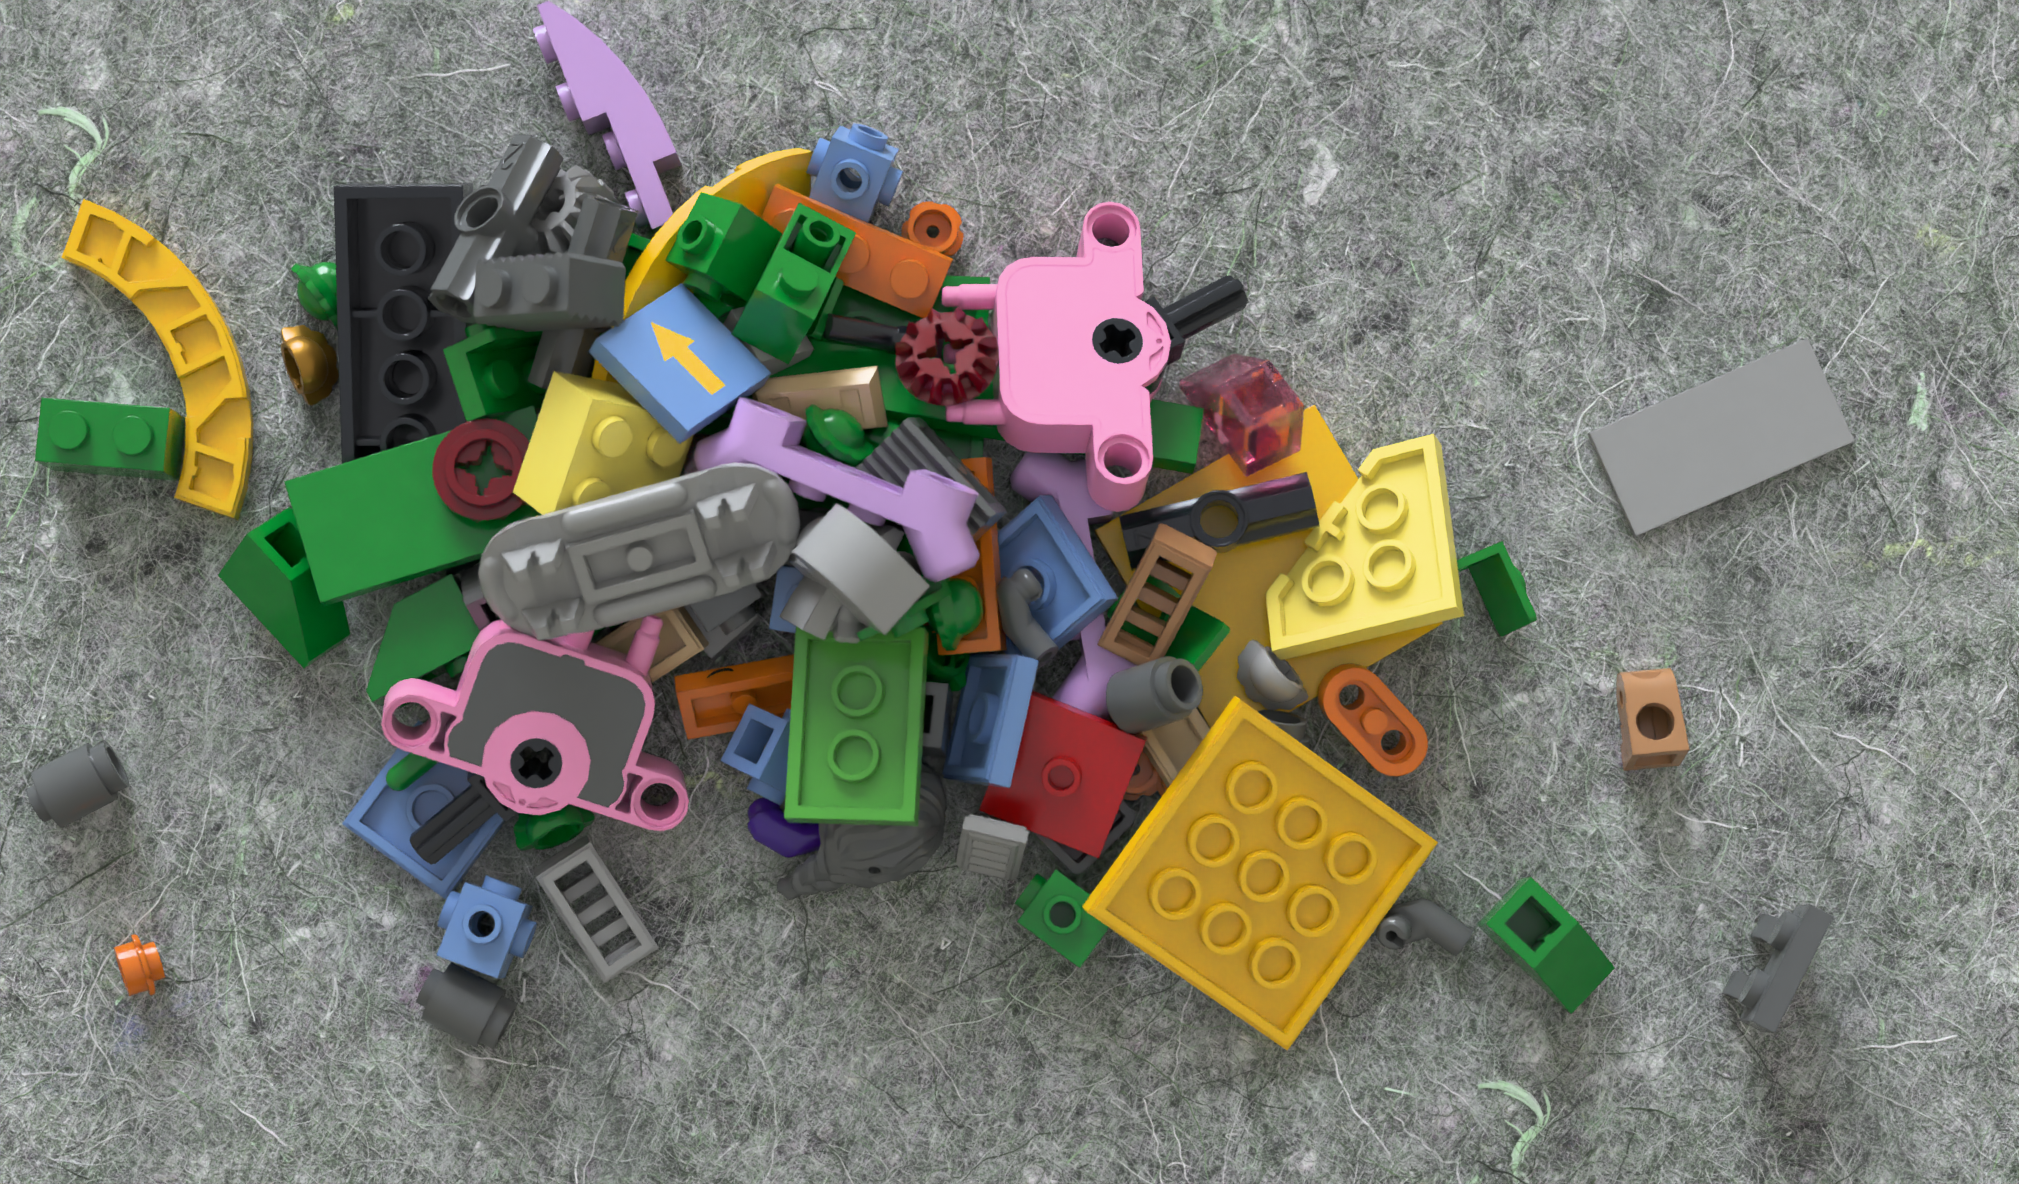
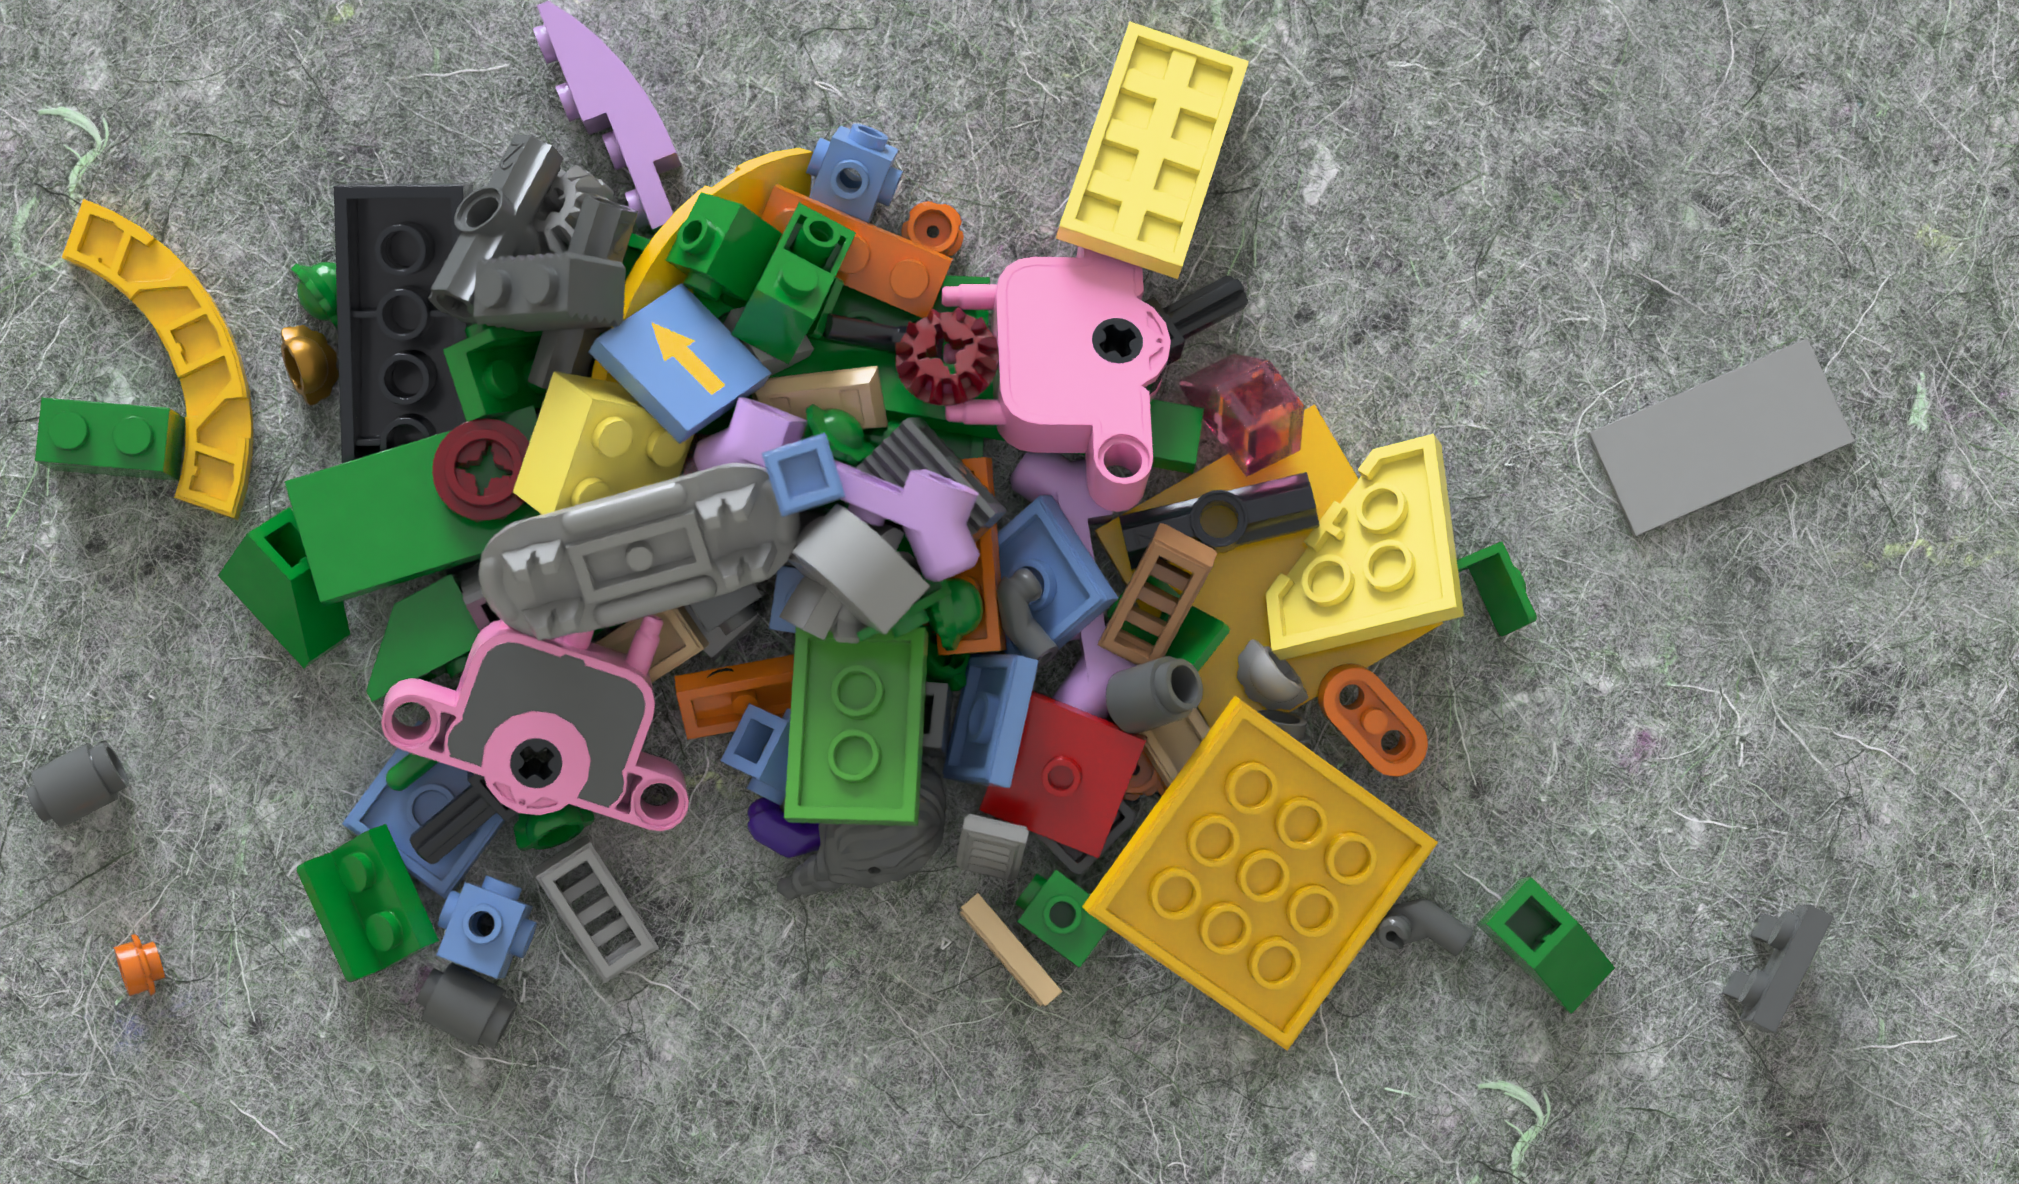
(367, 904): none -> green bracket
(803, 475): none -> medium blue tile
(1009, 951): none -> tan tile
(1152, 150): none -> light yellow plate
(1650, 719): medium nougat leg -> none

